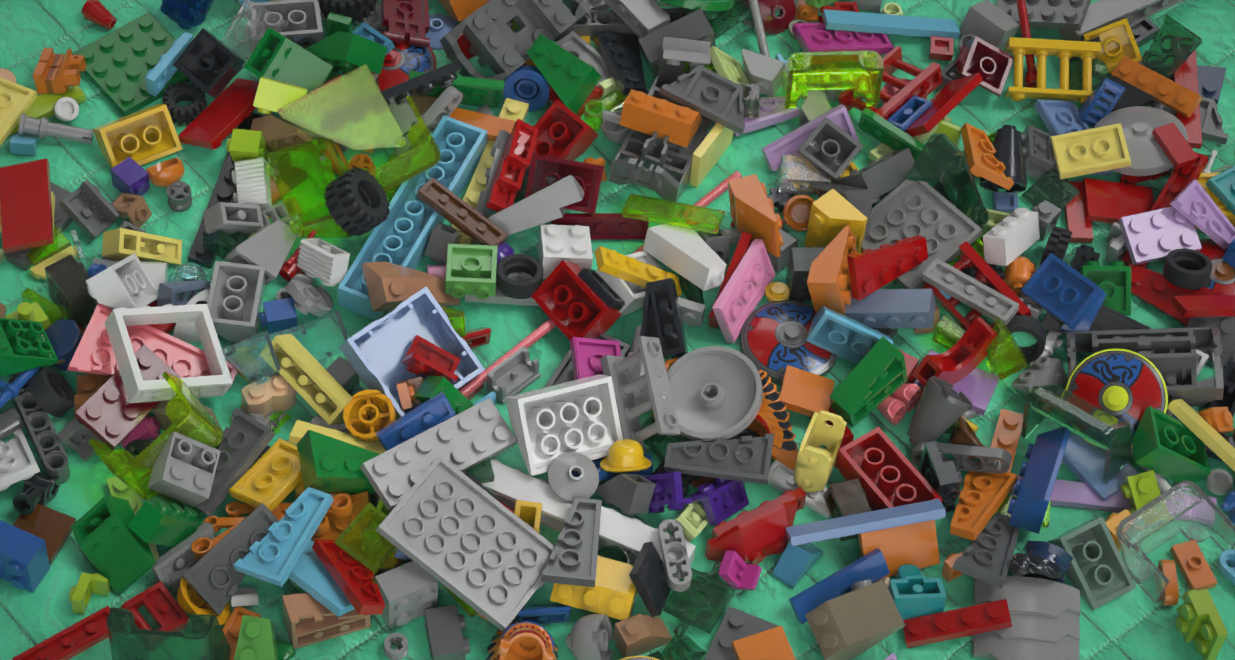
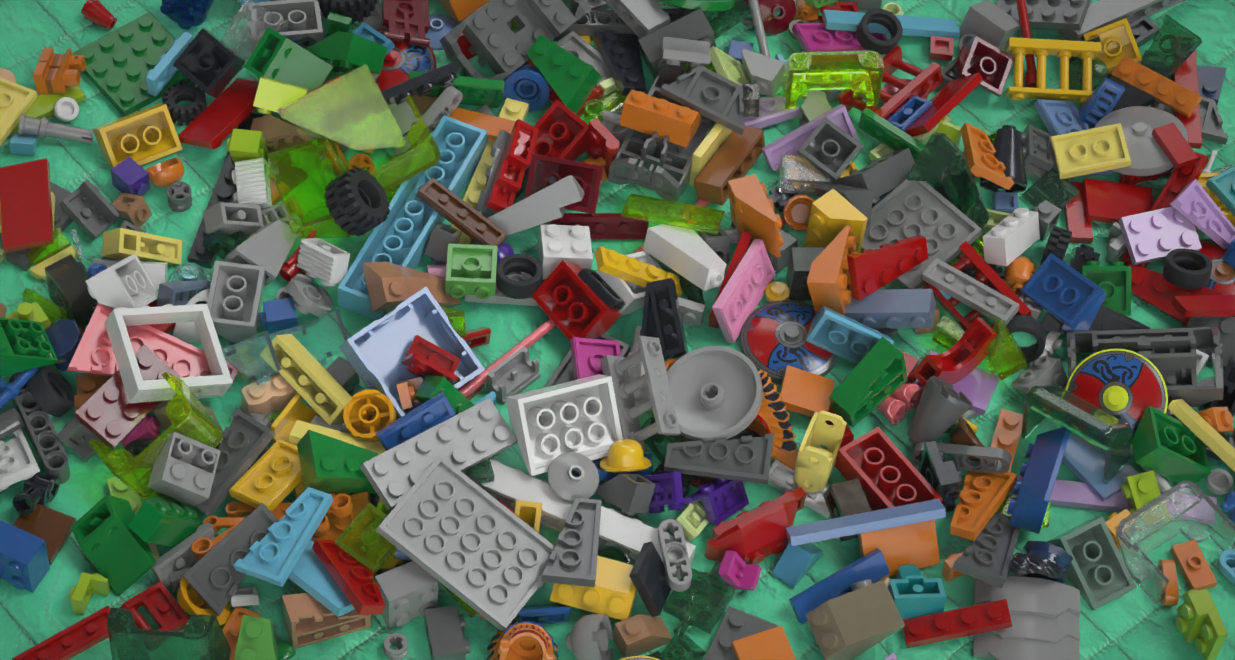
(286, 420): none -> yellow panel
(601, 143): none -> red plate
(729, 163): none -> dark orange brick
(736, 48): none -> tile
(886, 19): none -> black tyre

